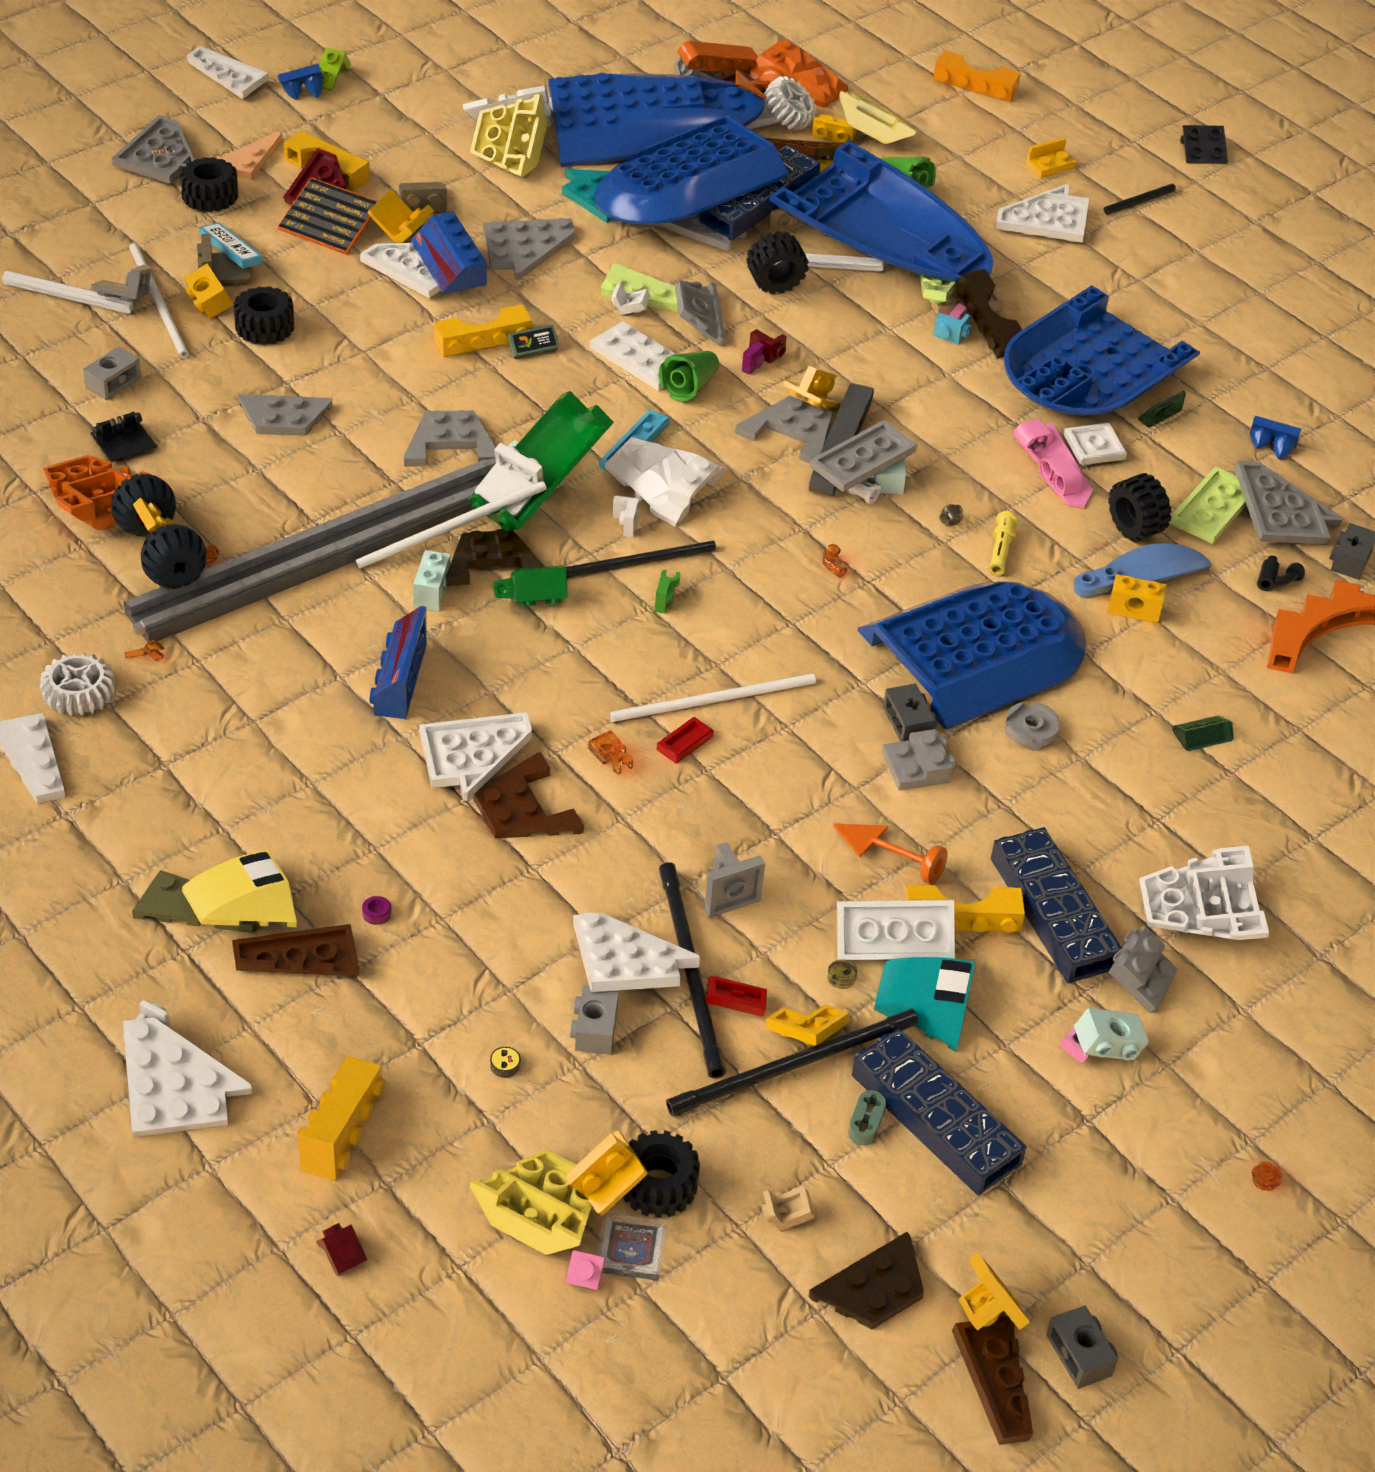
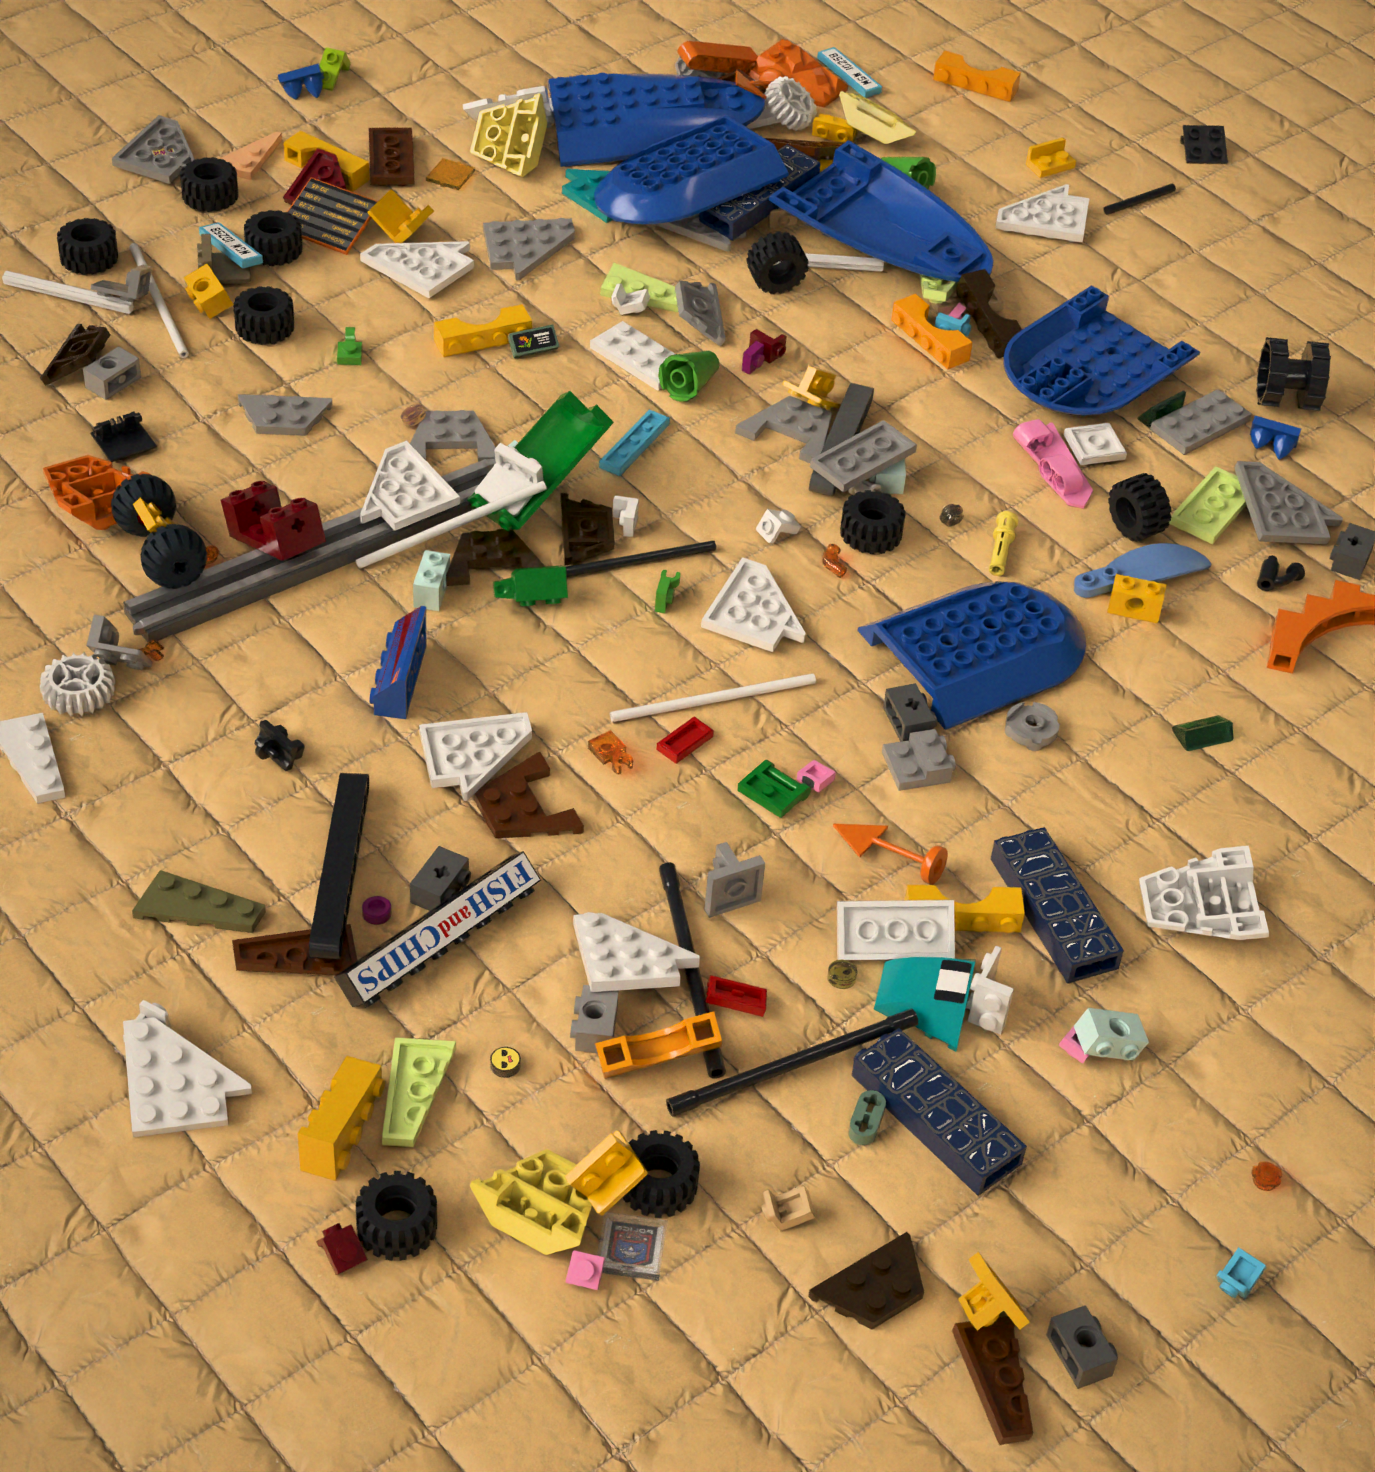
(76, 352): none -> dark brown wing
(87, 246): none -> black tyre
(104, 641): none -> light grey bracket
(230, 73): white wing -> none
(242, 890): light yellow wedge -> none
(261, 522): none -> dark red plate
(274, 236): none -> black tyre
(274, 744): none -> black hips
(339, 867): none -> black beam
(349, 351): none -> bright green plate
(391, 156): none -> reddish brown plate
(396, 1237): none -> black tyre
(406, 489): none -> white wing
(413, 415): none -> tile
(413, 1084): none -> yellowish green wing
(424, 193): dark tan bracket -> none
(437, 929): none -> brick
(439, 878): none -> dark grey brick
(450, 174): none -> clear yellow piece
(450, 254): blue slope -> none
(585, 529): none -> dark brown wing
(645, 1050): none -> light orange arch
(663, 476): white wedge -> none
(753, 609): none -> white wing
(771, 794): none -> green plate
(775, 522): none -> white bracket
(809, 1028): yellow plate -> none
(816, 775): none -> bright pink plate
(849, 72): none -> tile
(872, 522): none -> black tyre
(946, 346): none -> light orange arch
(990, 999): none -> white bracket
(1143, 968): light grey plate -> none
(1200, 421): none -> light grey plate
(1240, 1274): none -> medium azure bracket
(1305, 375): none -> black piece

